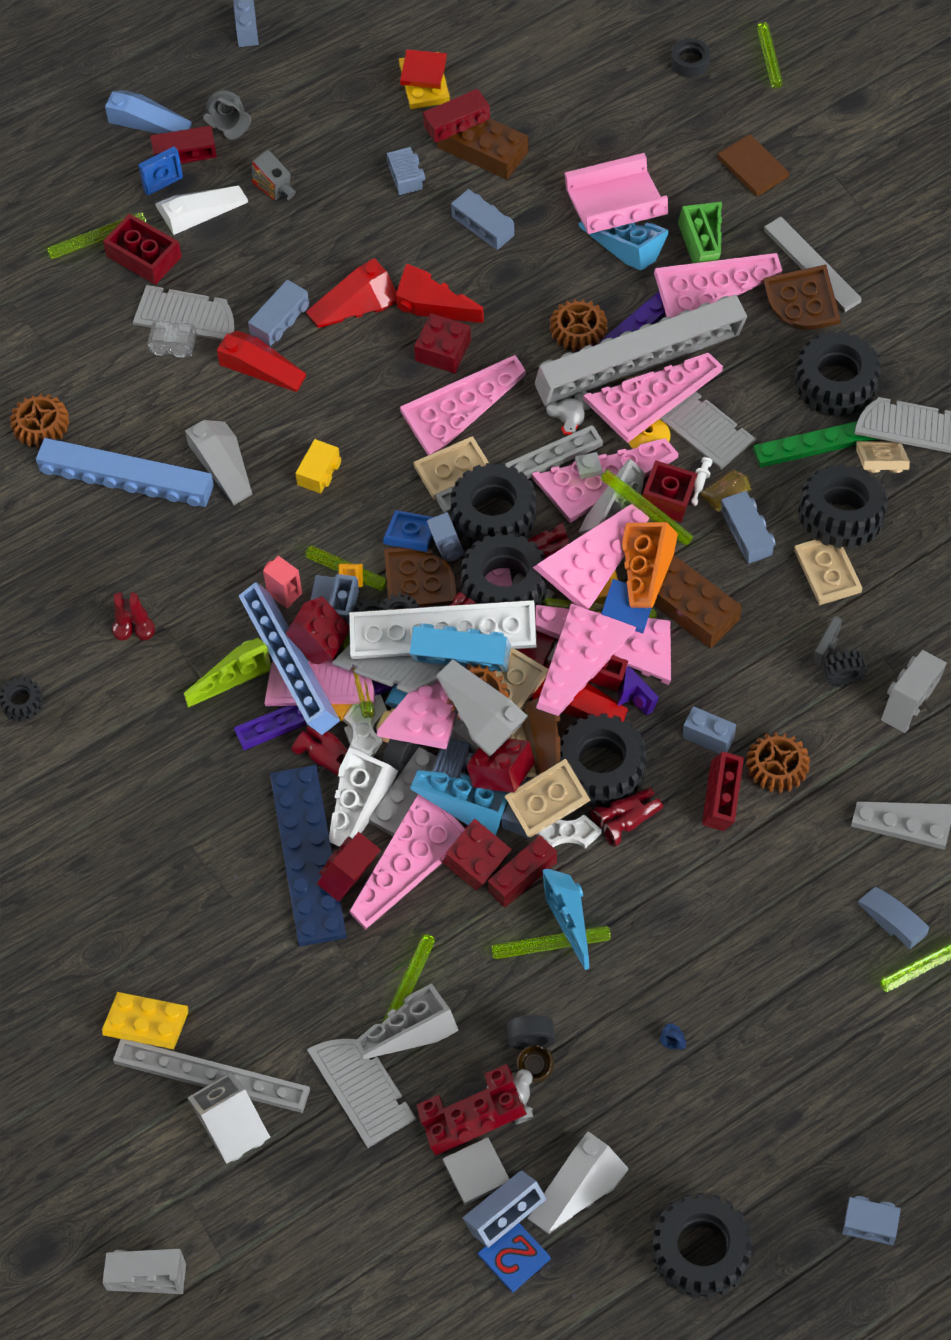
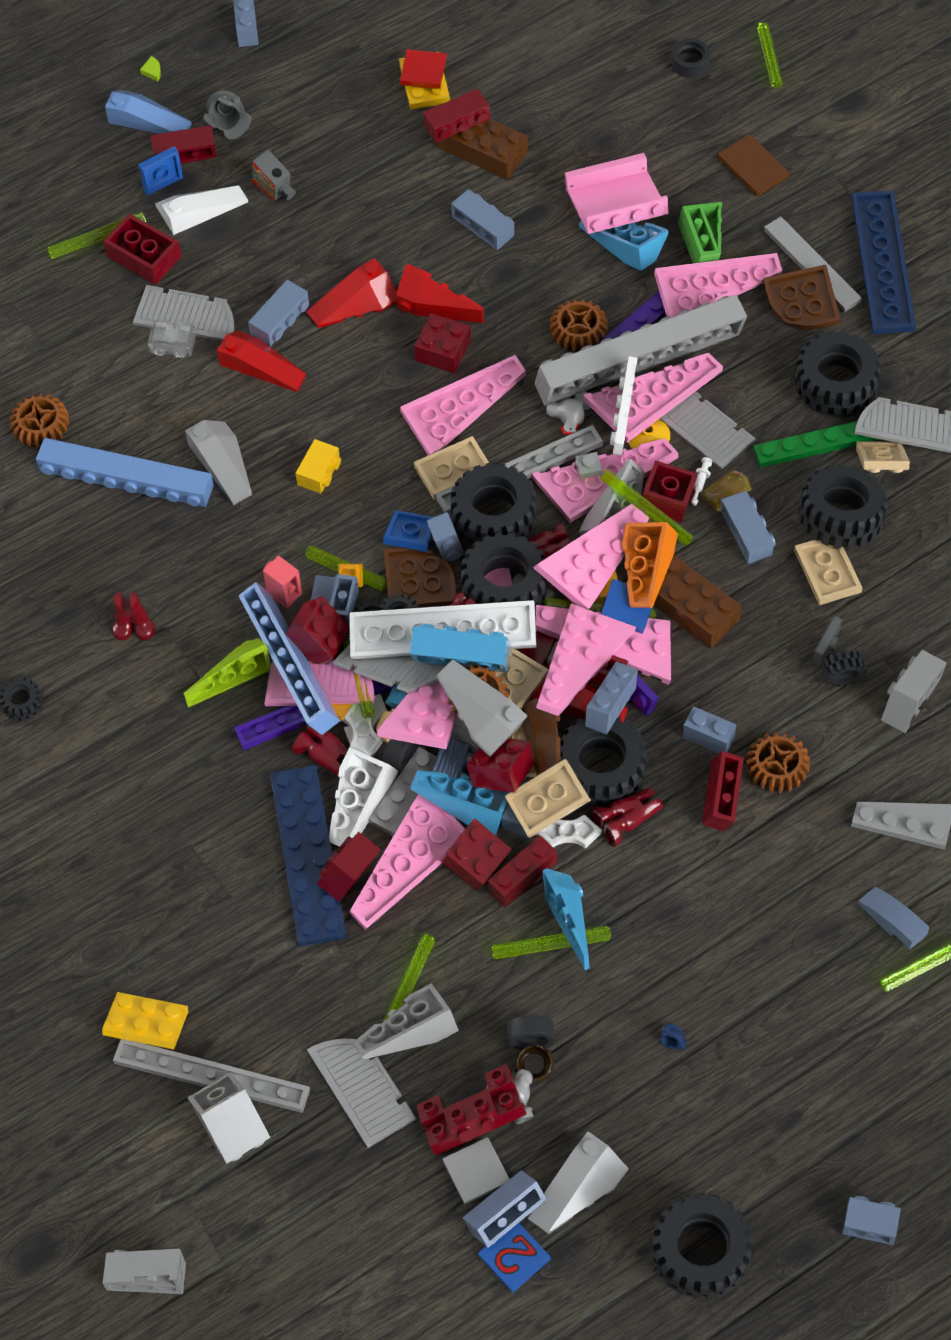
(151, 69): none -> lime tile
(405, 170): sand blue brick -> none
(611, 697): none -> sand blue brick
(623, 403): none -> white wing
(883, 262): none -> dark blue plate

